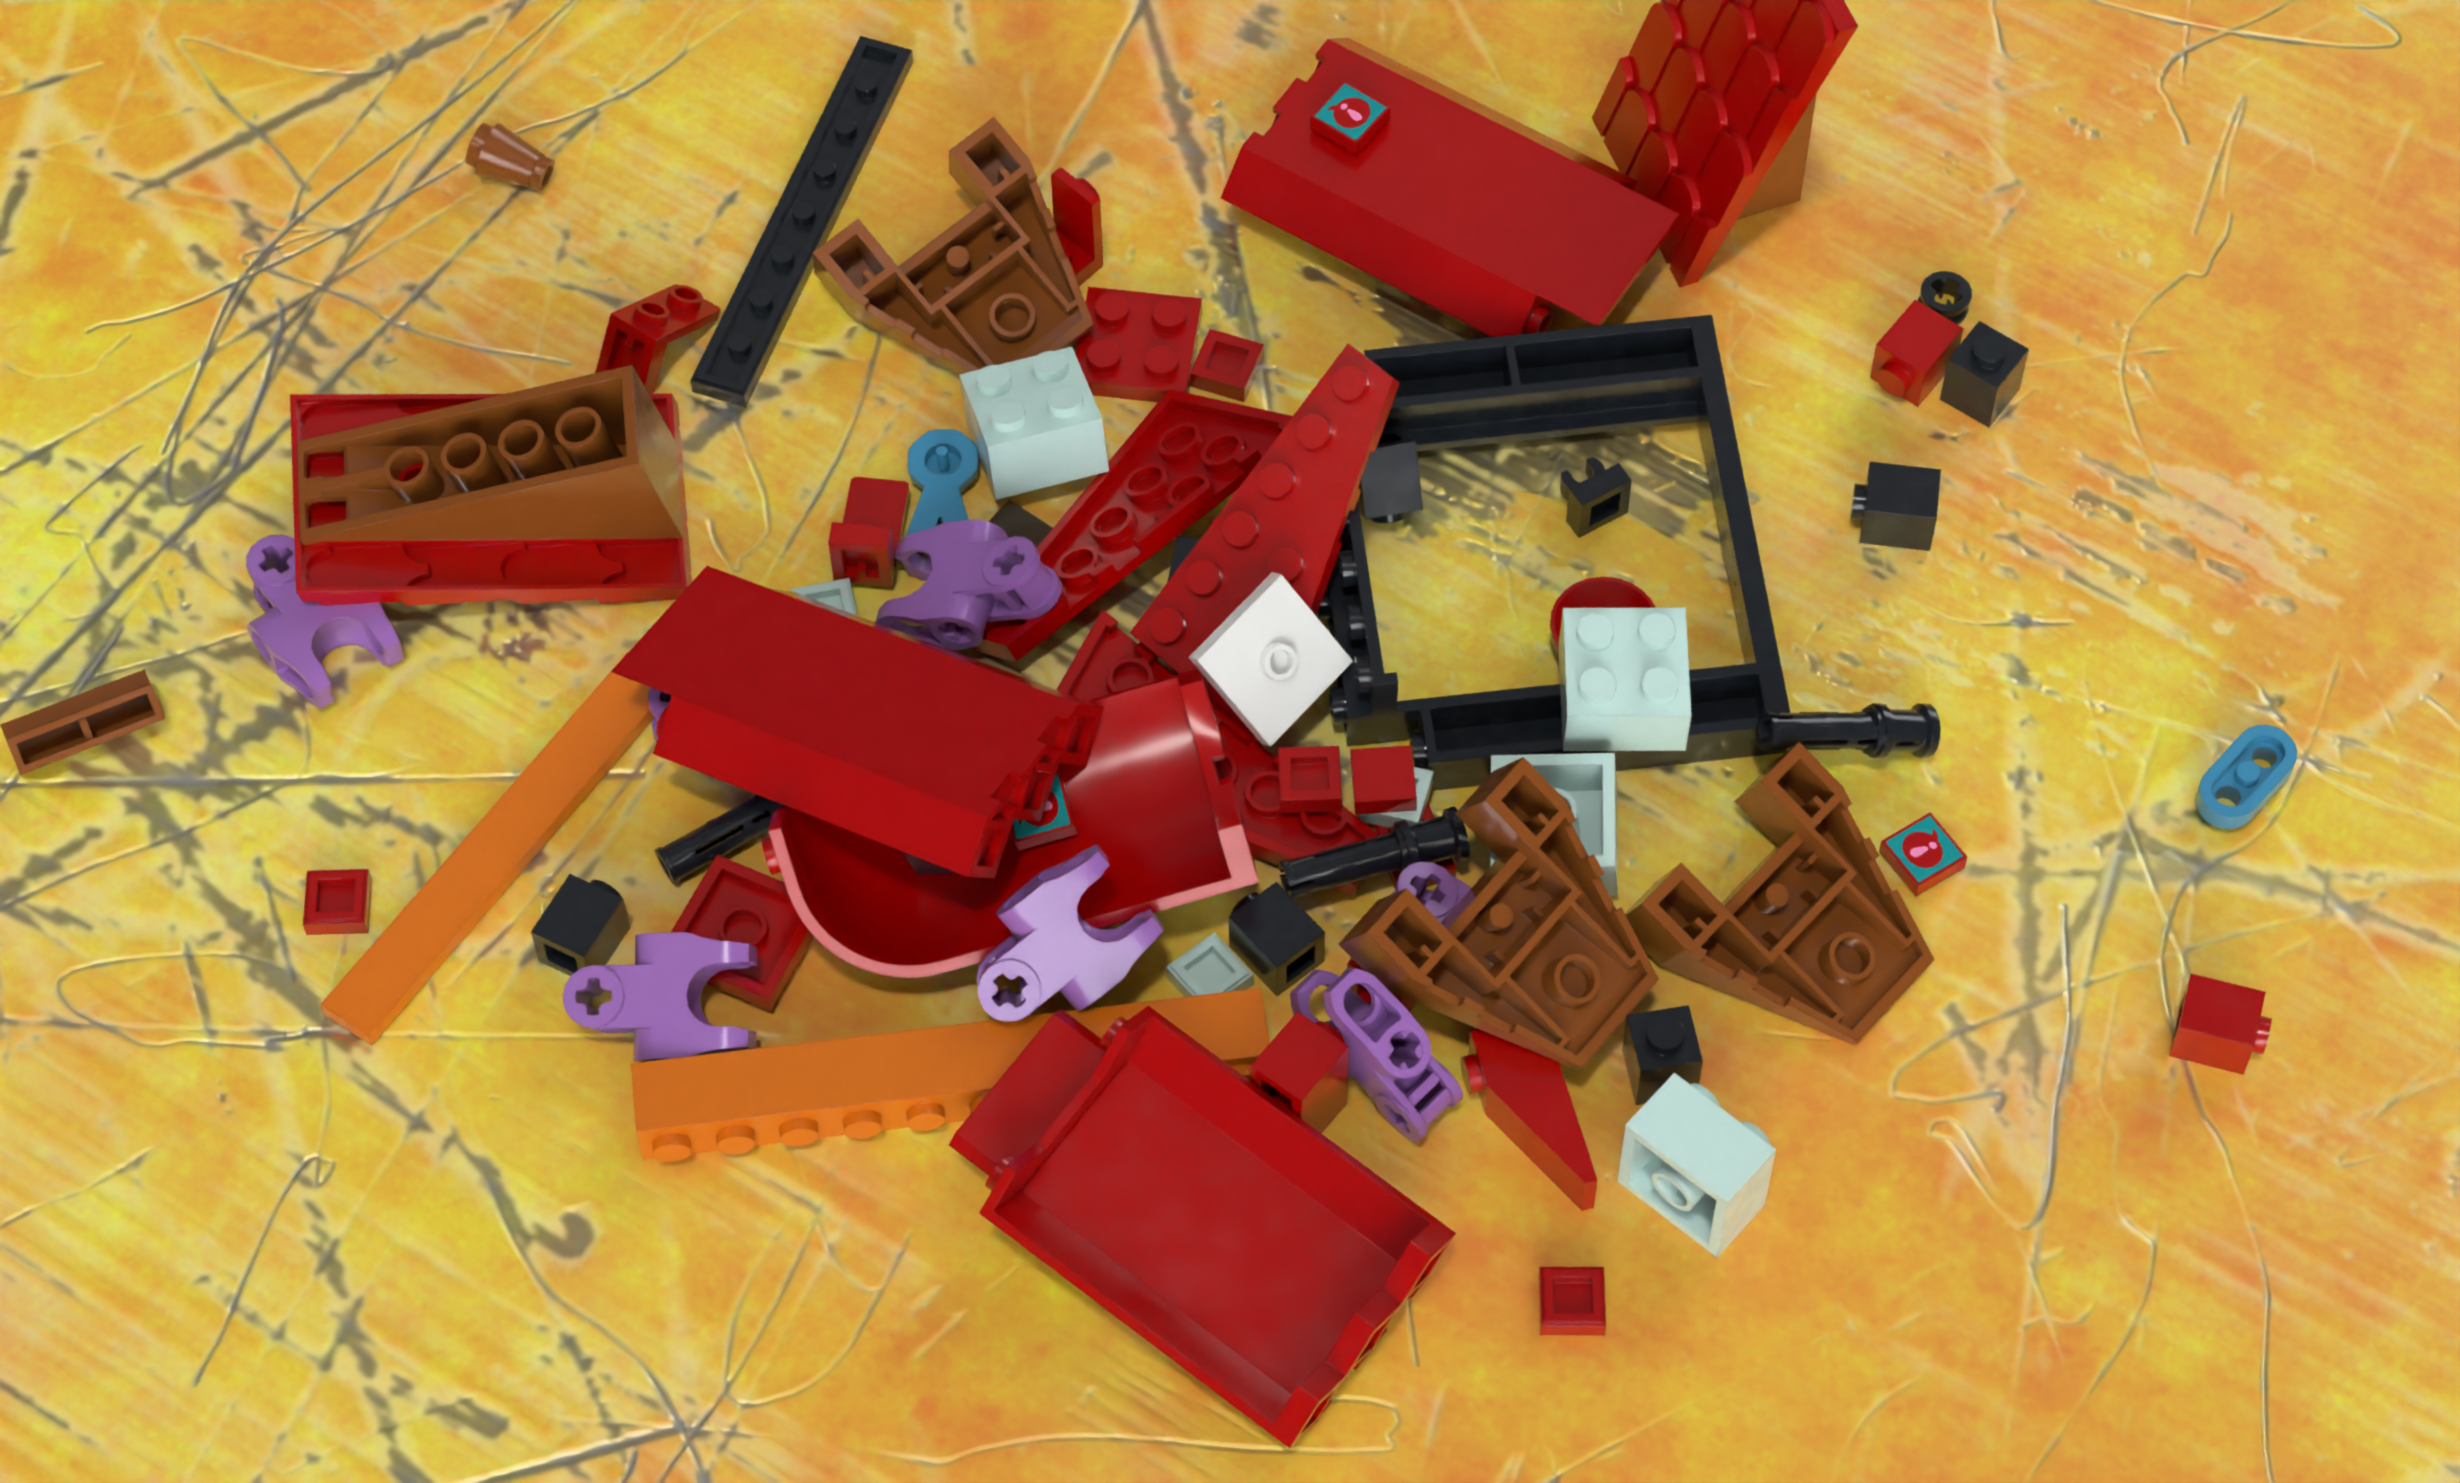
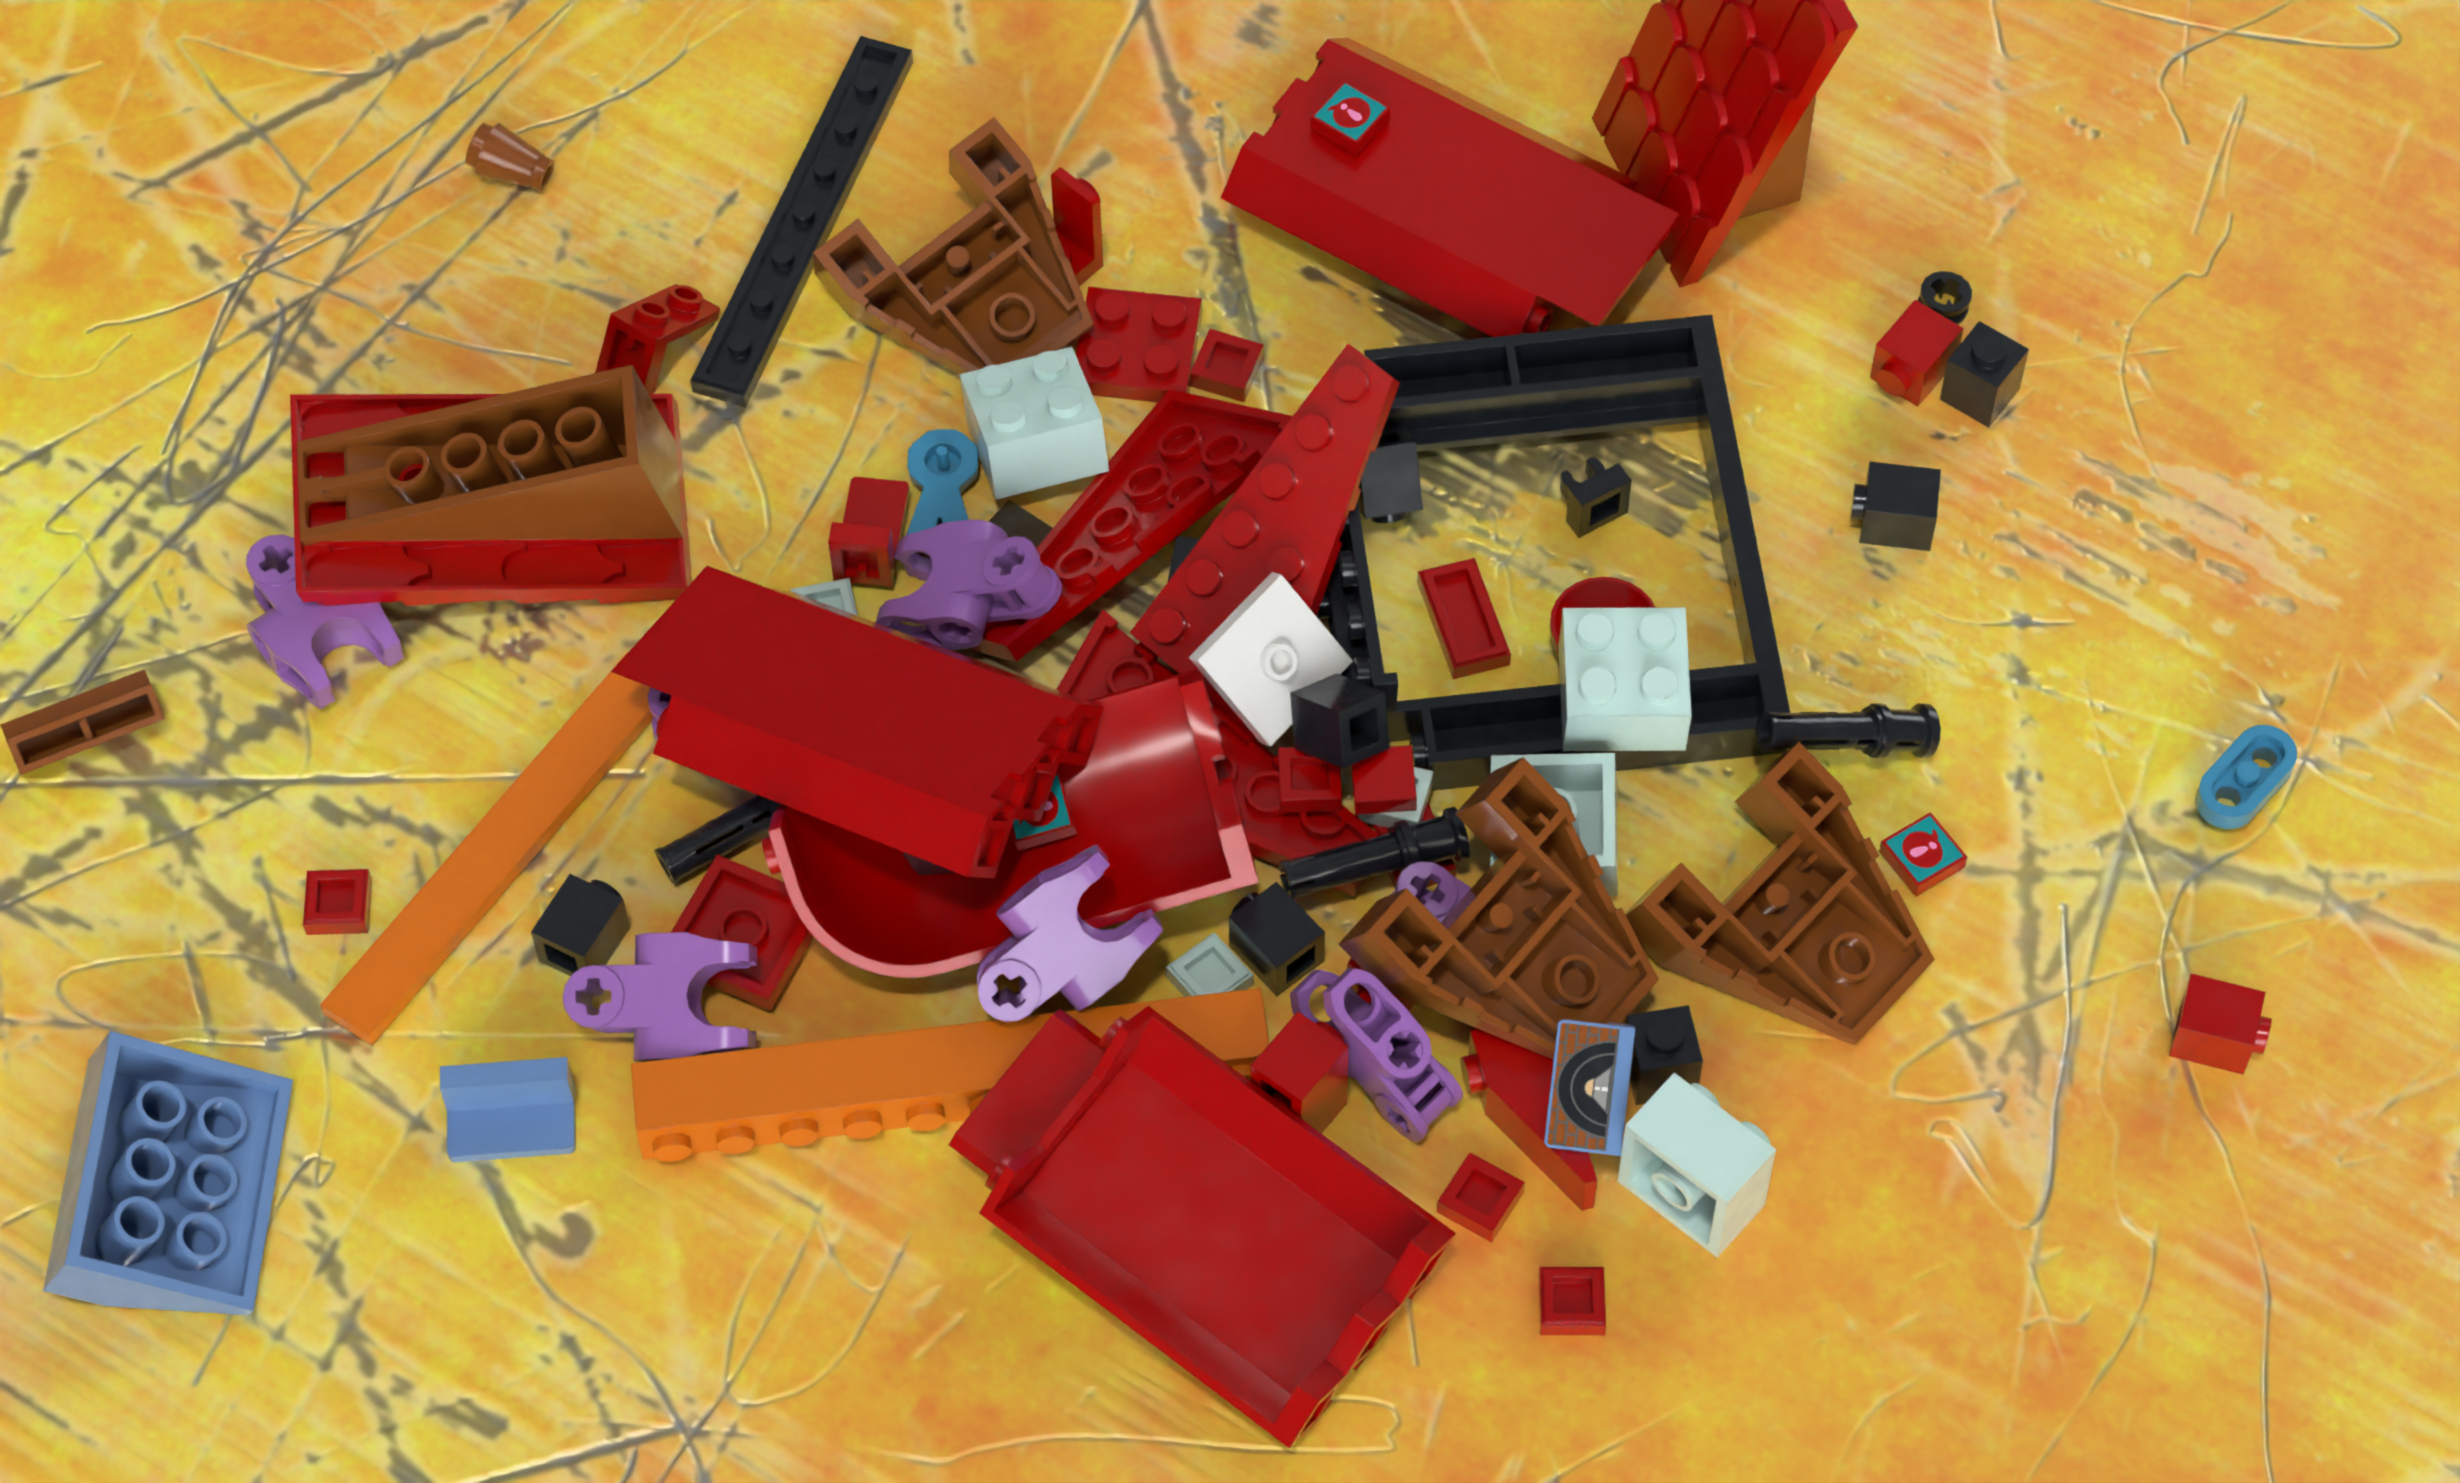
(168, 1181): none -> medium blue slope
(509, 1109): none -> medium blue panel
(1339, 720): none -> black brick
(1463, 618): none -> red tile
(1480, 1197): none -> red tile
(1589, 1086): none -> panel

